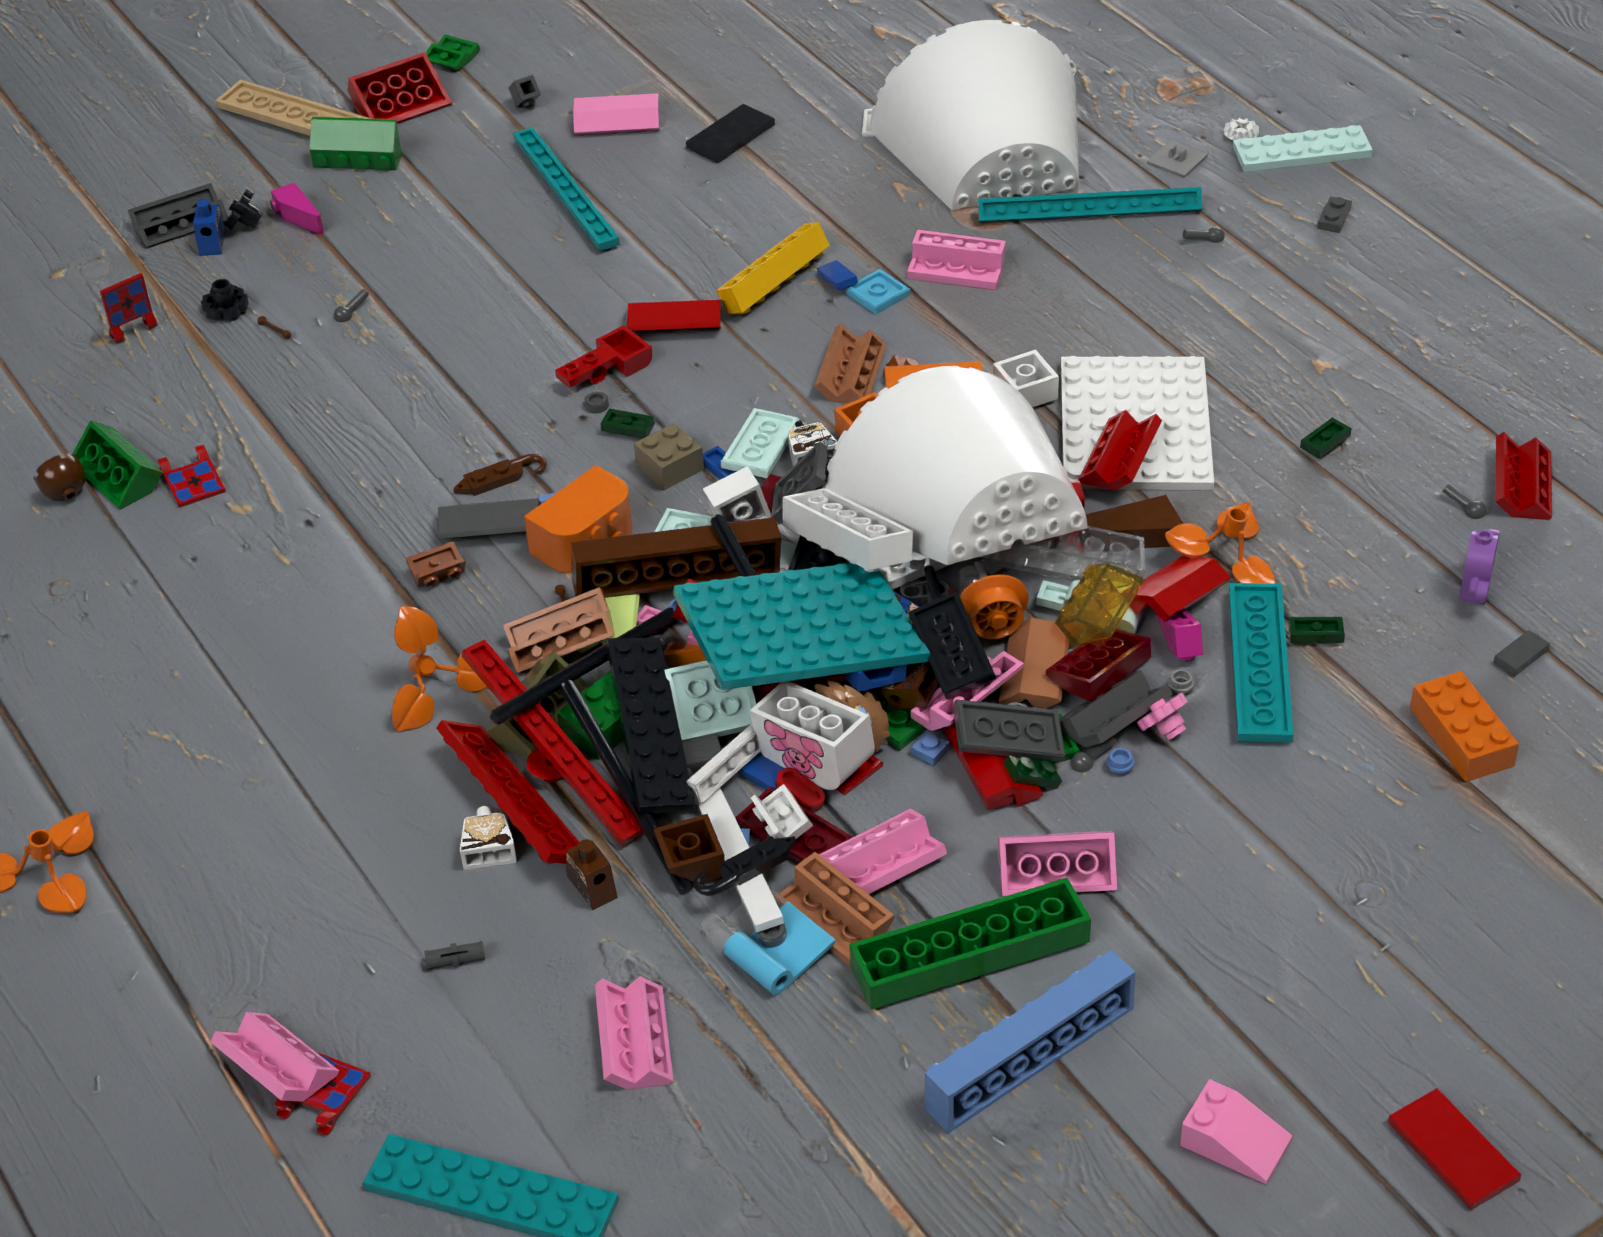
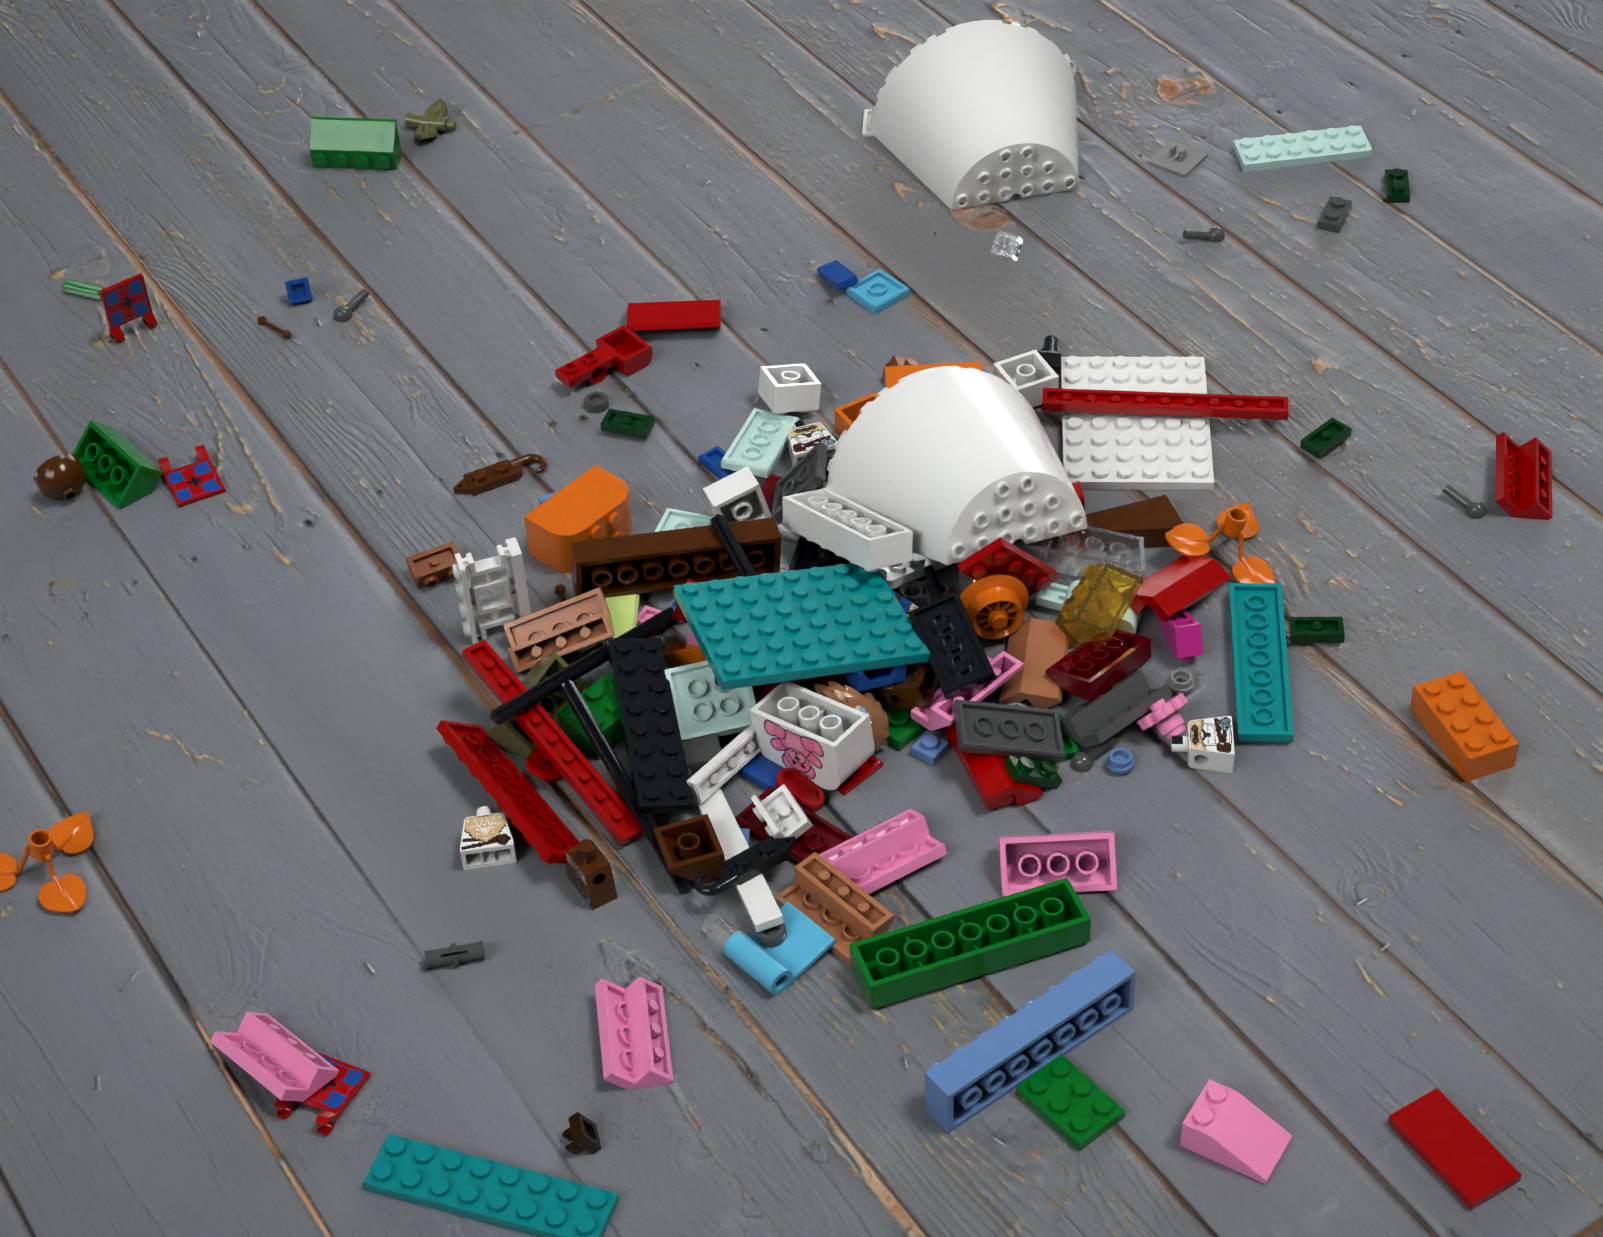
(82, 289): none -> green axle
(171, 215): dark grey slope -> none
(208, 220): blue torso -> none
(224, 300): black plant -> none
(243, 211): black plant -> none
(276, 107): tan plate -> none
(296, 208): dark pink slope -> none
(298, 290): none -> blue tile
(399, 90): red slope -> none
(410, 705): orange plant -> none
(432, 122): none -> olive plant
(452, 52): green slope -> none
(484, 518): dark grey slope -> none
(512, 587): none -> white fence
(524, 91): dark grey brick -> none
(566, 189): teal plate -> none
(583, 1134): none -> dark brown tile
(616, 114): bright pink slope -> none
(669, 456): dark tan brick -> none
(730, 133): black tile -> none
(773, 268): yellow brick -> none
(789, 388): none -> white brick
(849, 365): nougat slope -> none
(956, 259): bright pink slope -> none
(1001, 242): none -> clear plate
(1007, 559): none -> red plate
(1050, 353): none -> black pin
(1070, 1102): none -> green plate
(1090, 204): teal plate -> none
(1119, 451): red slope -> none
(1165, 403): none -> red plate
(1208, 744): none -> white torso
(1241, 129): white gear -> none
(1397, 186): none -> dark green plate
(1479, 565): medium lavender piece -> none
(1521, 652): dark grey tile -> none

